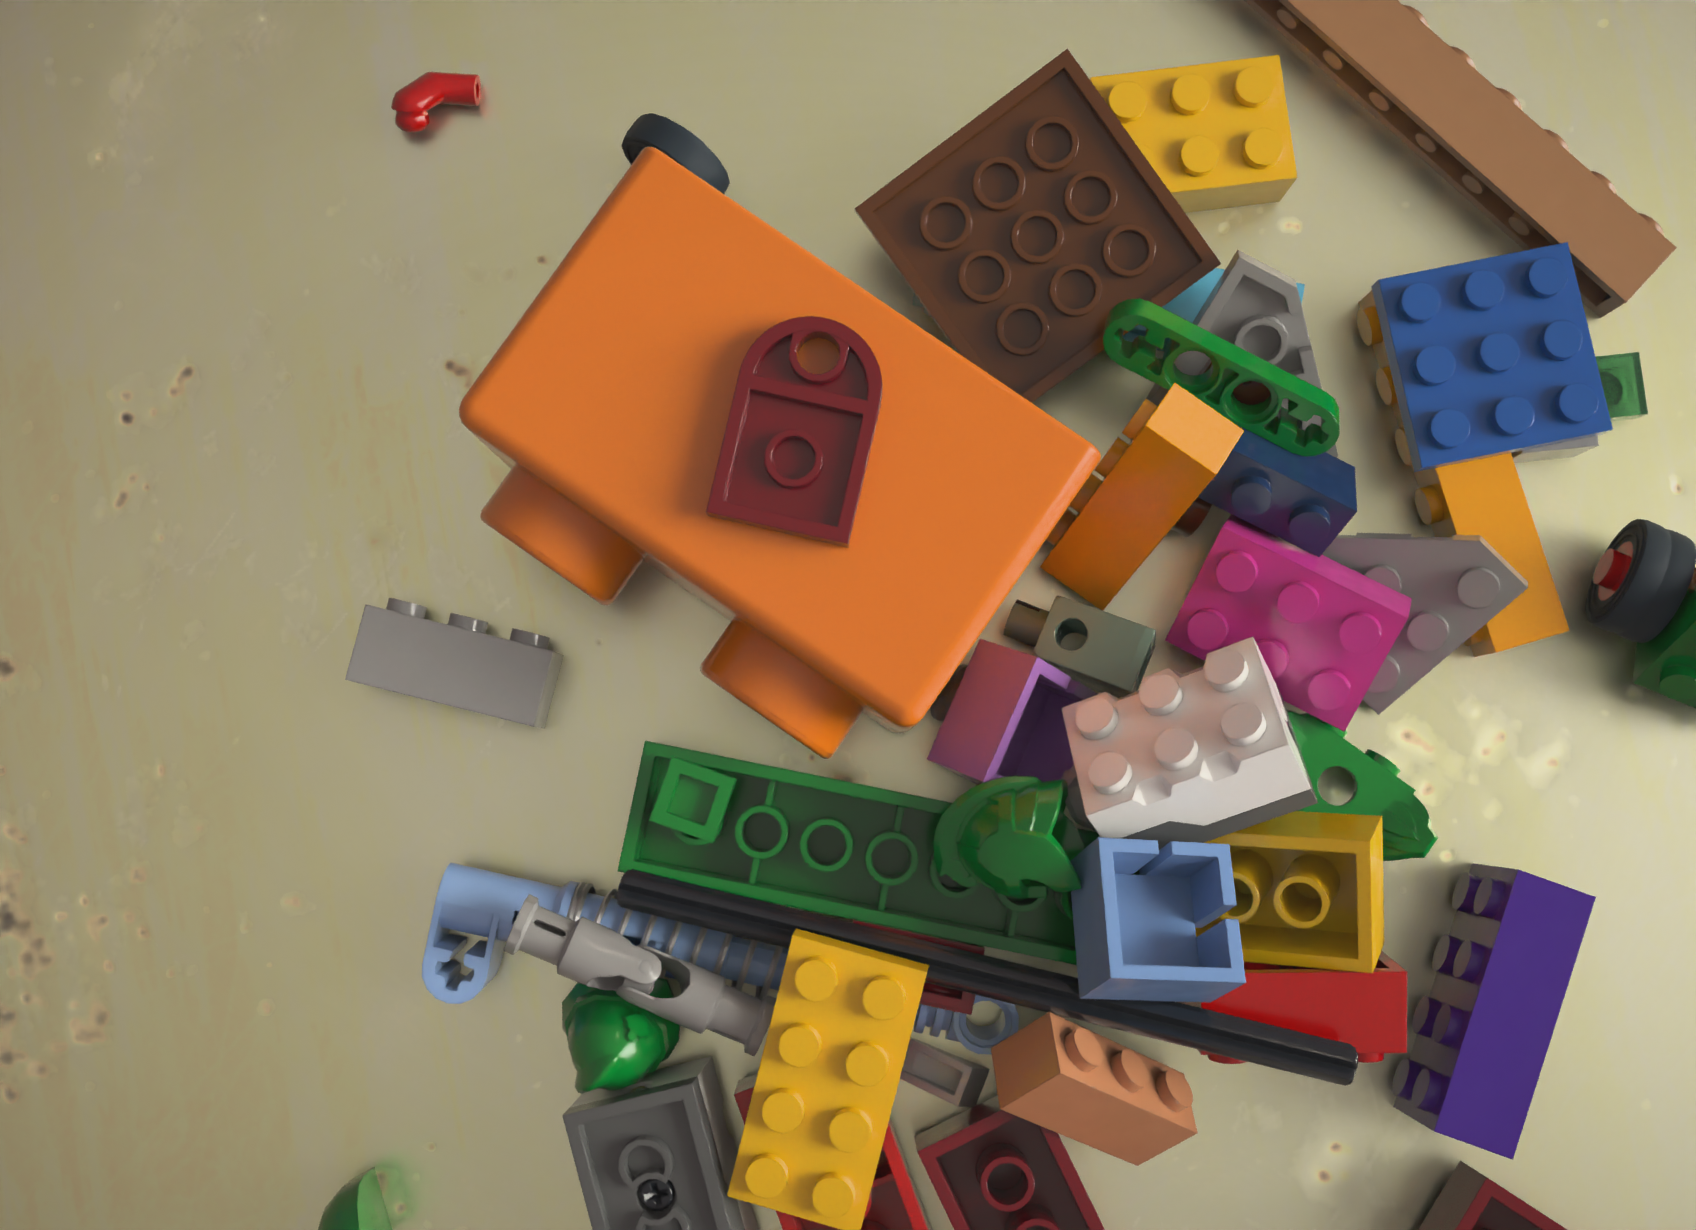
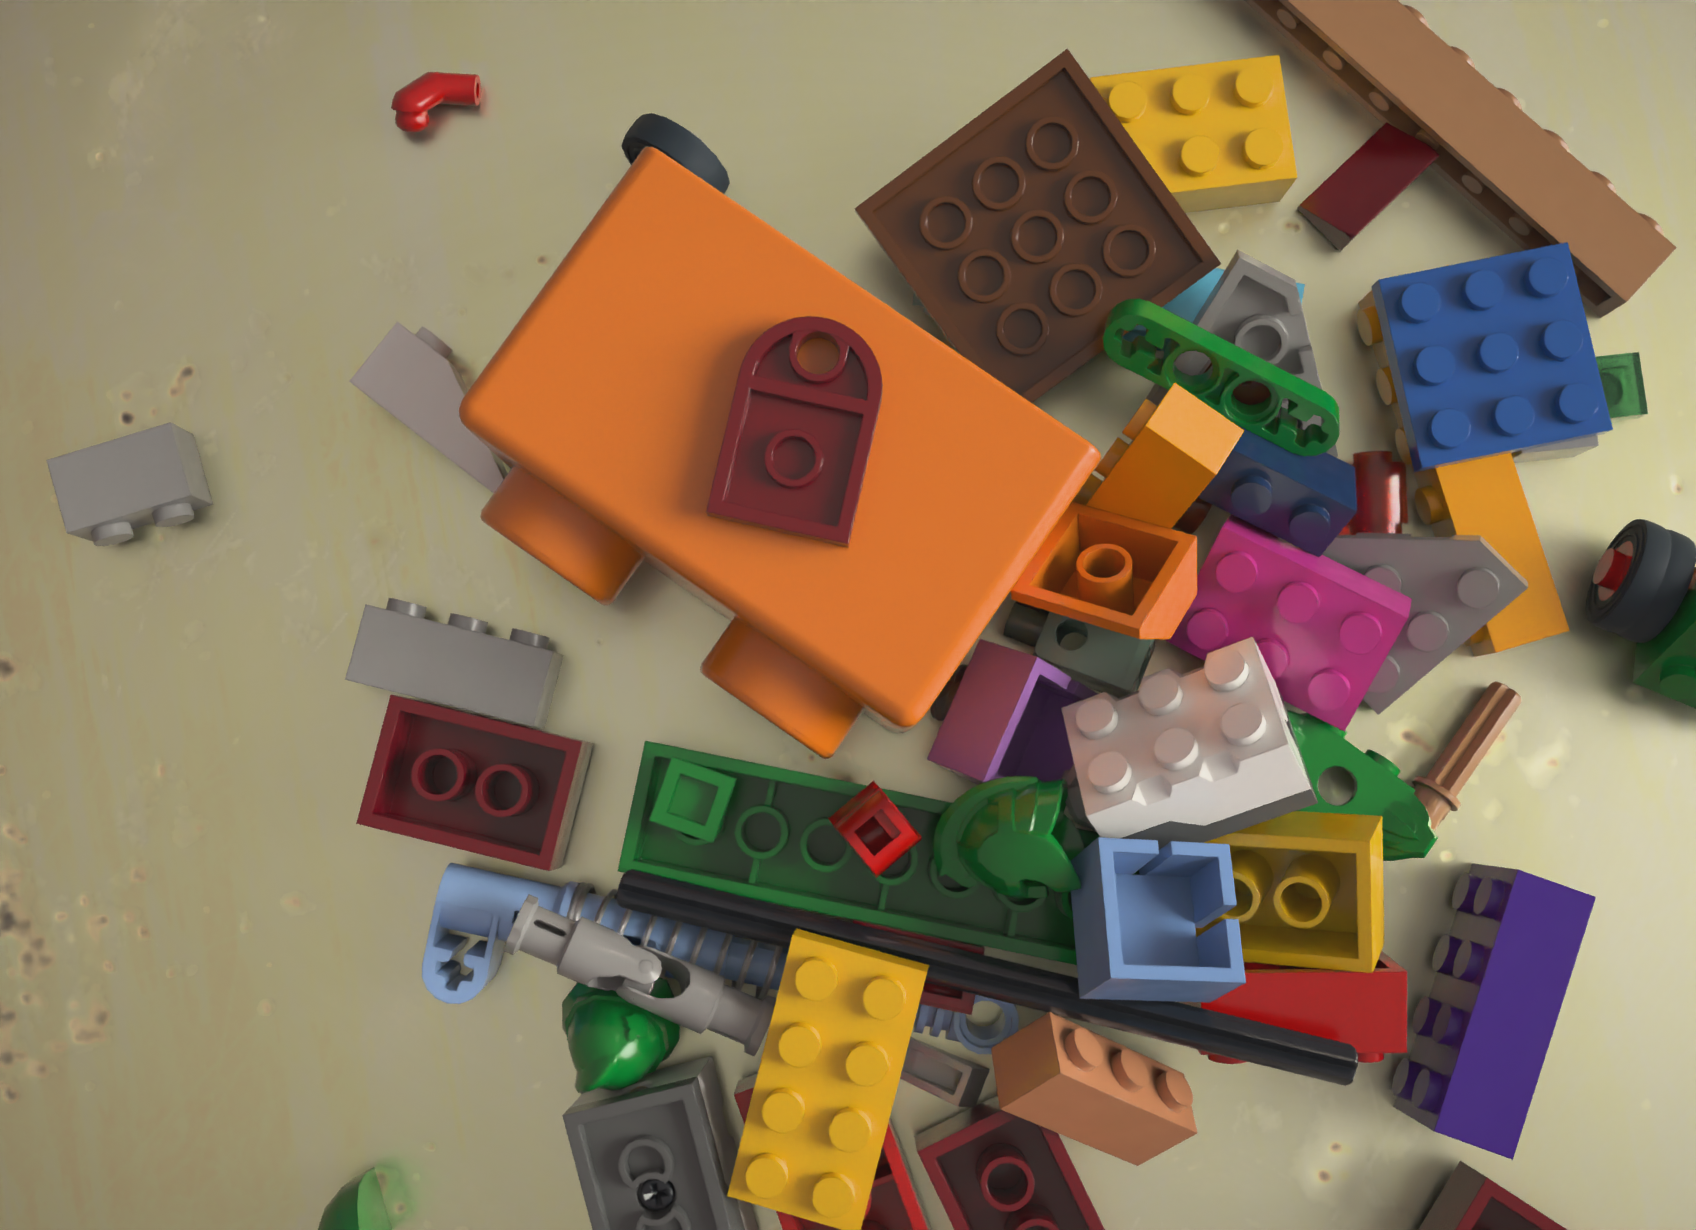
(130, 484): none -> light grey brick
(424, 392): none -> white slope
(475, 783): none -> dark red brick
(875, 829): none -> red leg
(1113, 573): none -> orange slope
(1366, 184): none -> dark red slope
(1379, 494): none -> clear red brick
(1465, 752): none -> medium nougat axle

